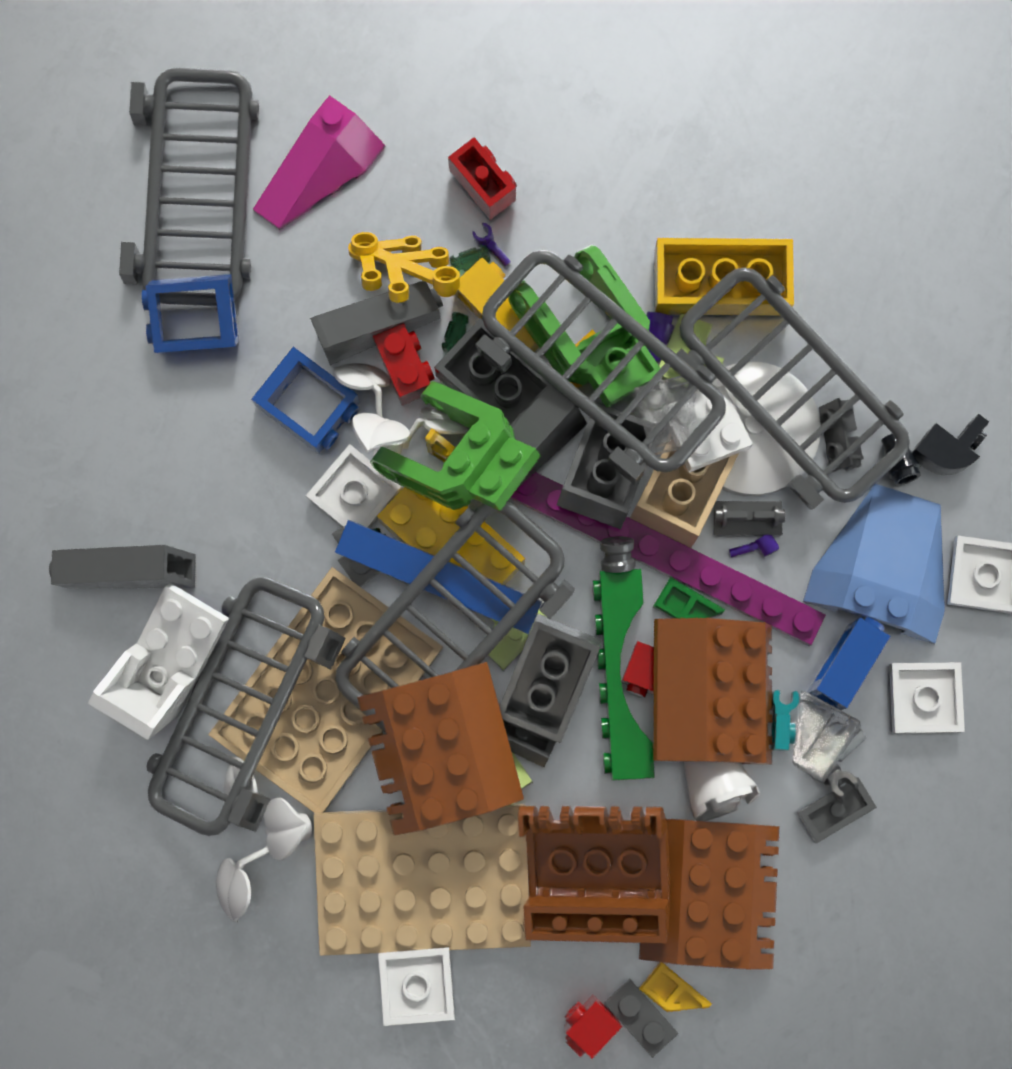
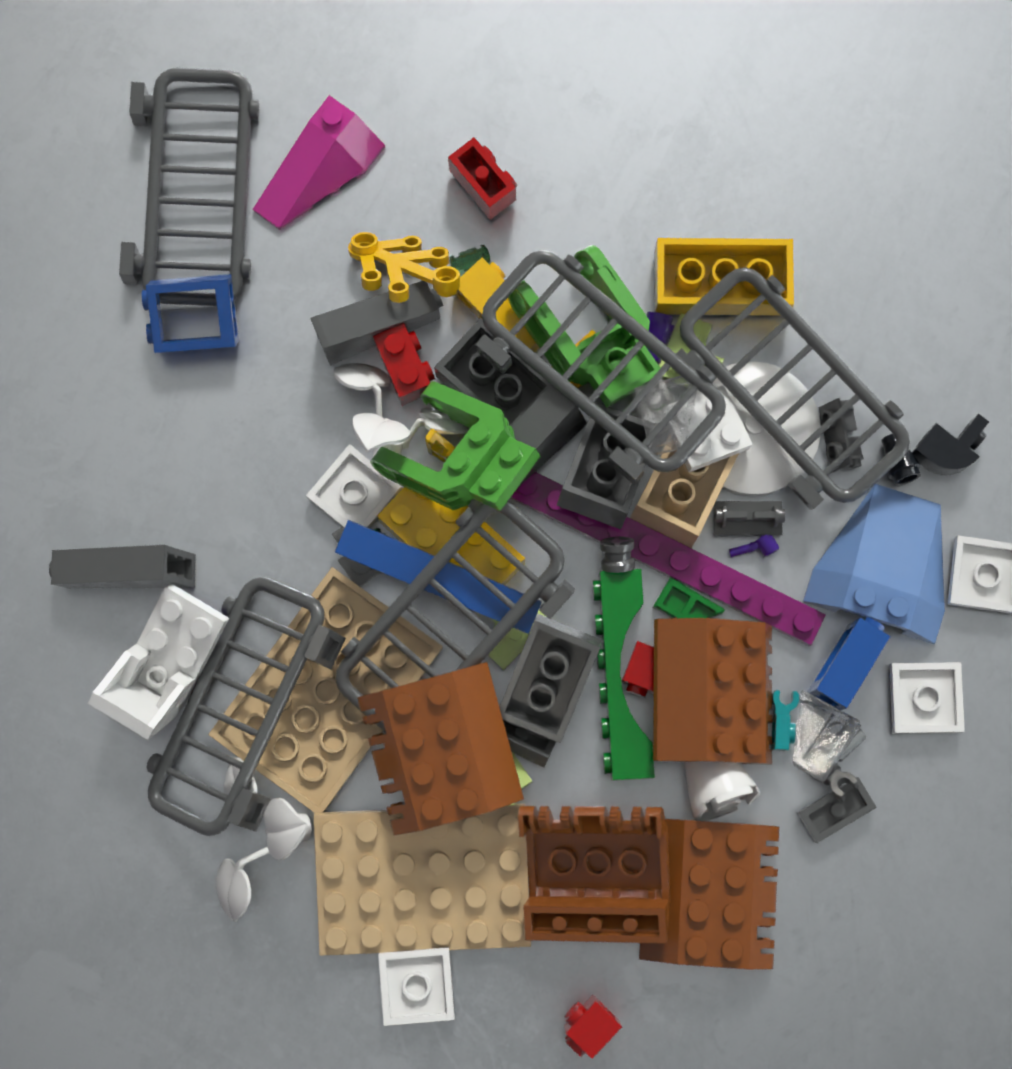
(280, 381): blue window -> none
(455, 330): clear green piece -> none
(489, 242): dark purple hand -> none
(641, 1018): dark grey plate -> none
(671, 990): yellow tile -> none

